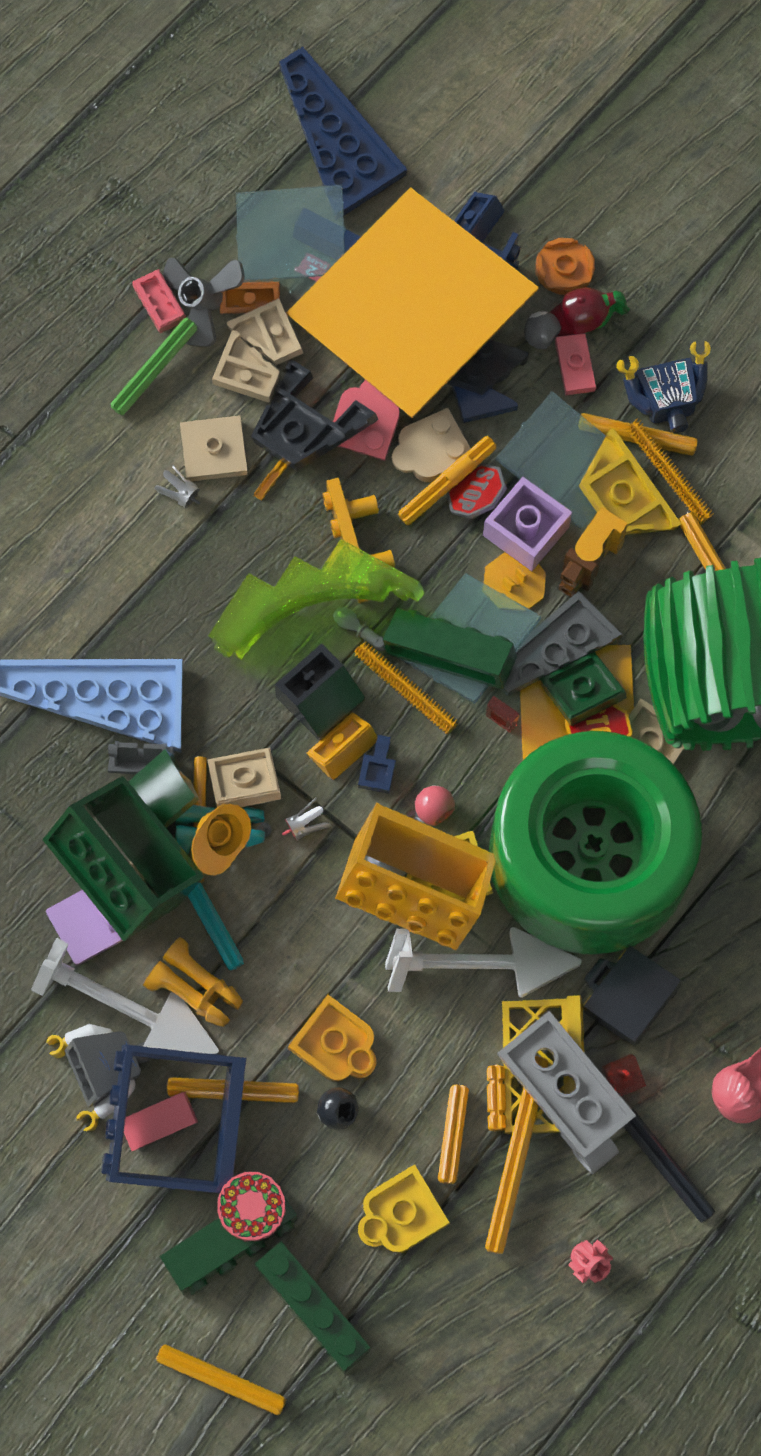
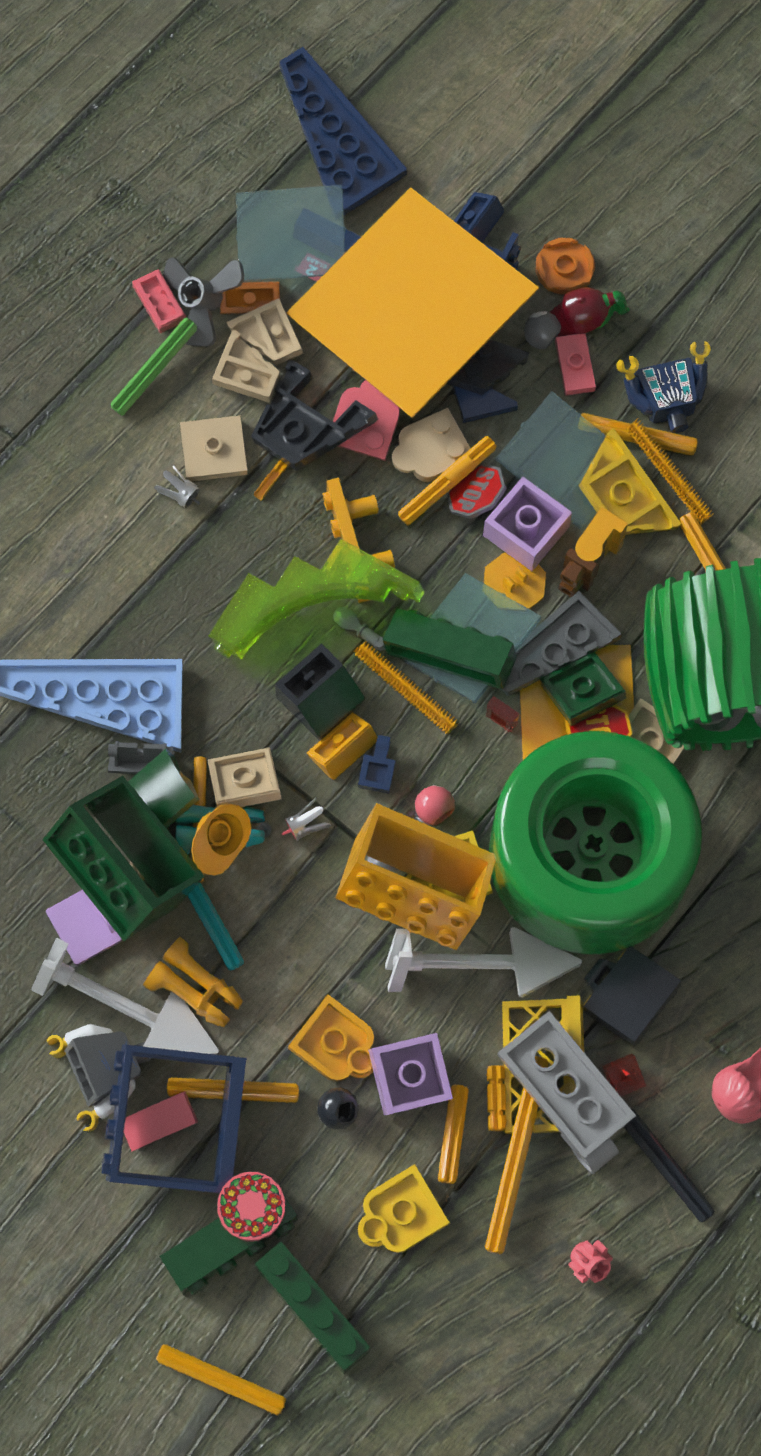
(410, 1074): none -> lavender brick

